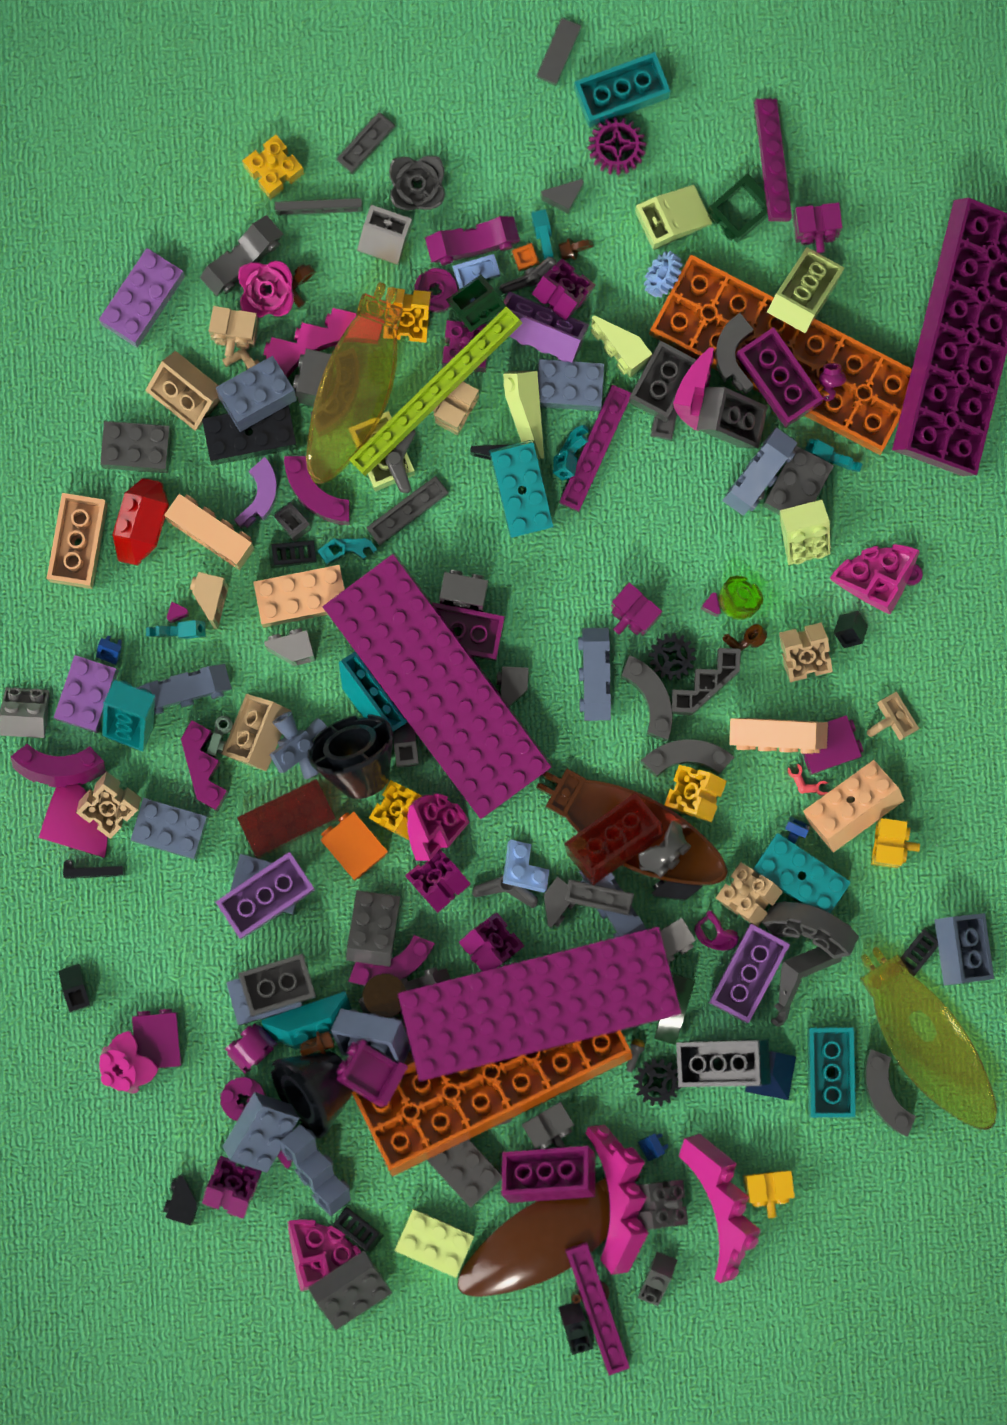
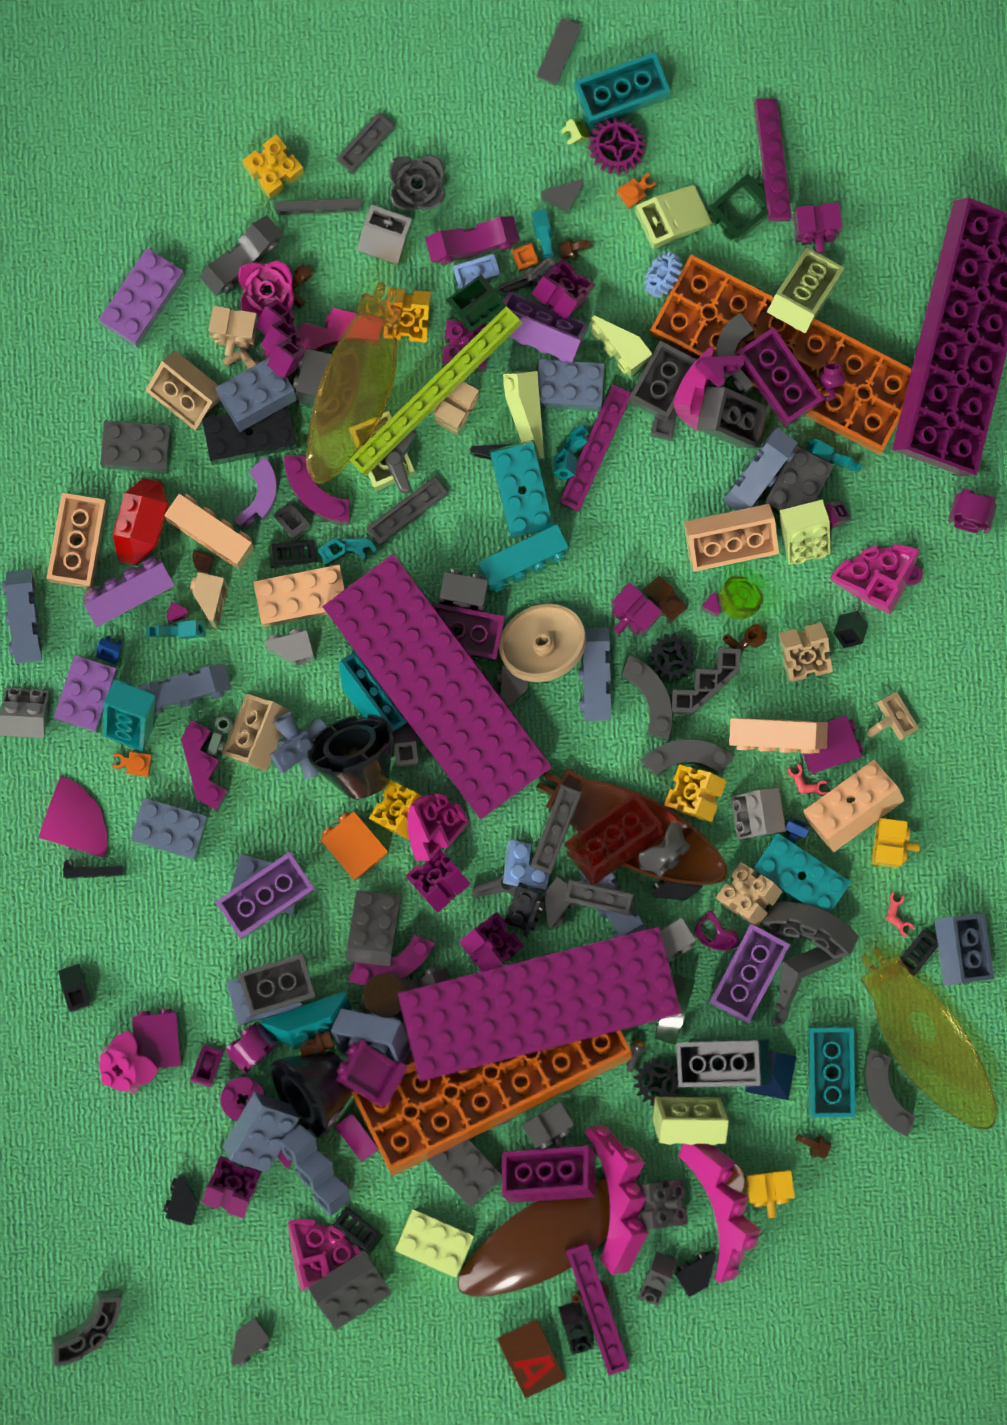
(22, 616): none -> sand blue brick
(58, 770): magenta brick -> none
(91, 1333): none -> dark grey brick
(108, 805): tan brick -> none
(127, 591): none -> medium lavender brick
(136, 764): none -> orange plate
(202, 561): none -> reddish brown tile
(207, 1066): none -> magenta slope
(249, 1339): none -> dark grey slope
(281, 338): none -> magenta brick
(286, 819): clear red brick -> none
(356, 1137): none -> magenta slope
(446, 284): magenta plate -> none
(523, 558): none -> teal brick
(524, 907): none -> black bracket
(530, 1358): none -> reddish brown slope
(542, 642): none -> tan dish
(555, 829): none -> dark grey tile
(577, 129): none -> lime tile
(633, 192): none -> orange plate
(651, 1146): blue tile -> none
(665, 598): none -> reddish brown slope
(690, 1120): none -> yellowish green brick
(696, 1275): none -> black slope
(714, 367): none -> magenta slope
(731, 537): none -> light nougat brick
(738, 1179): none -> reddish brown tile
(758, 813): none -> light grey slope
(818, 1147): none -> reddish brown piece
(837, 514): none -> magenta slope
(891, 916): none -> coral arm
(972, 511): none -> magenta brick

